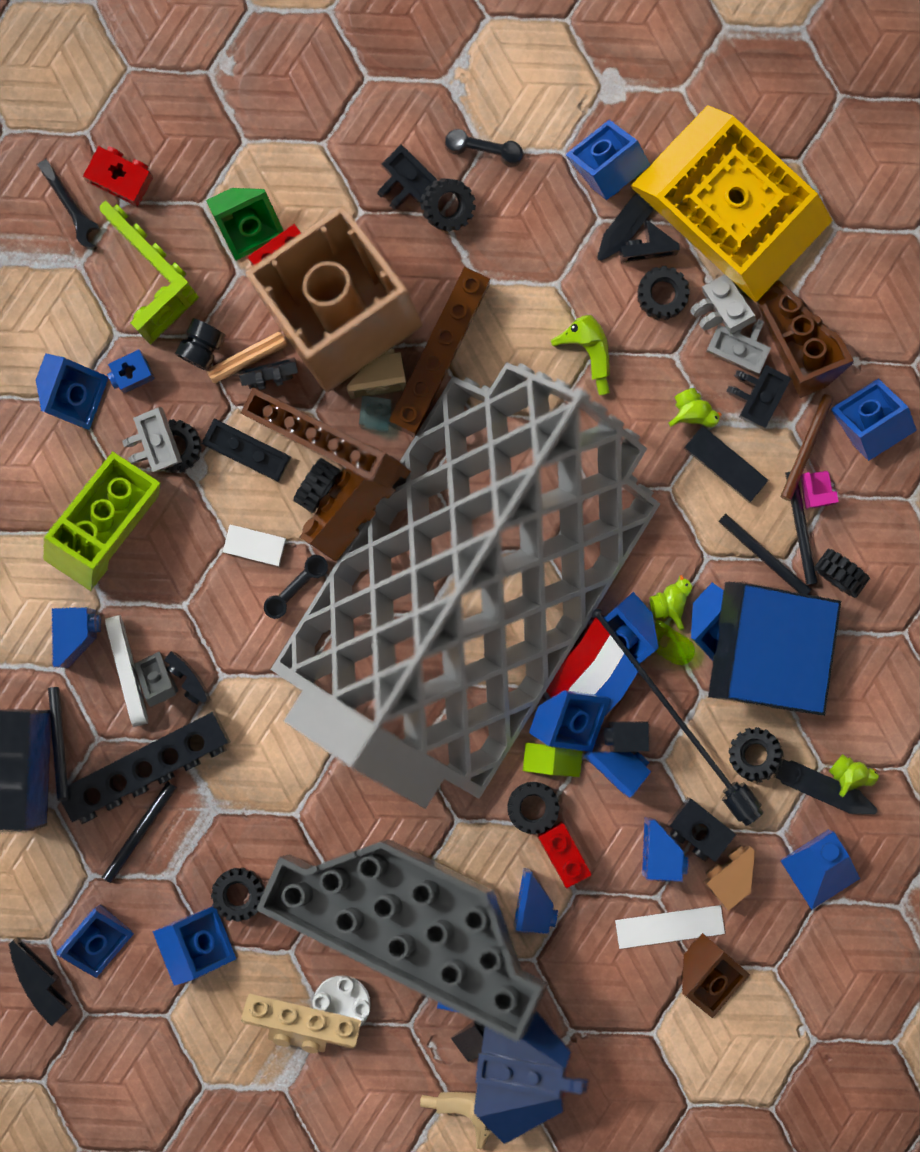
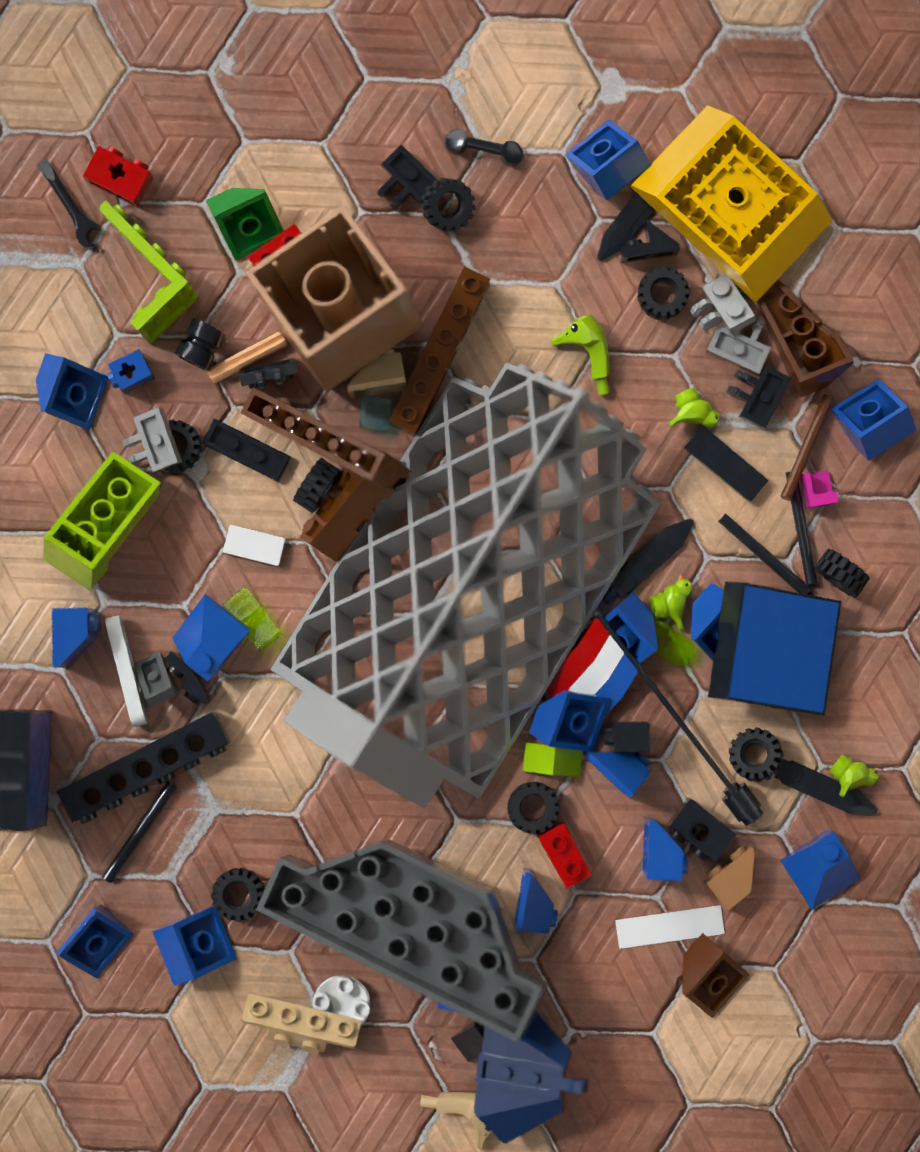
(37, 982): black slope -> none
(58, 744): black bar -> none
(209, 637): none -> blue slope
(250, 613): none -> clear neon green slope
(276, 606): black bar -> none
(648, 559): none -> black piece

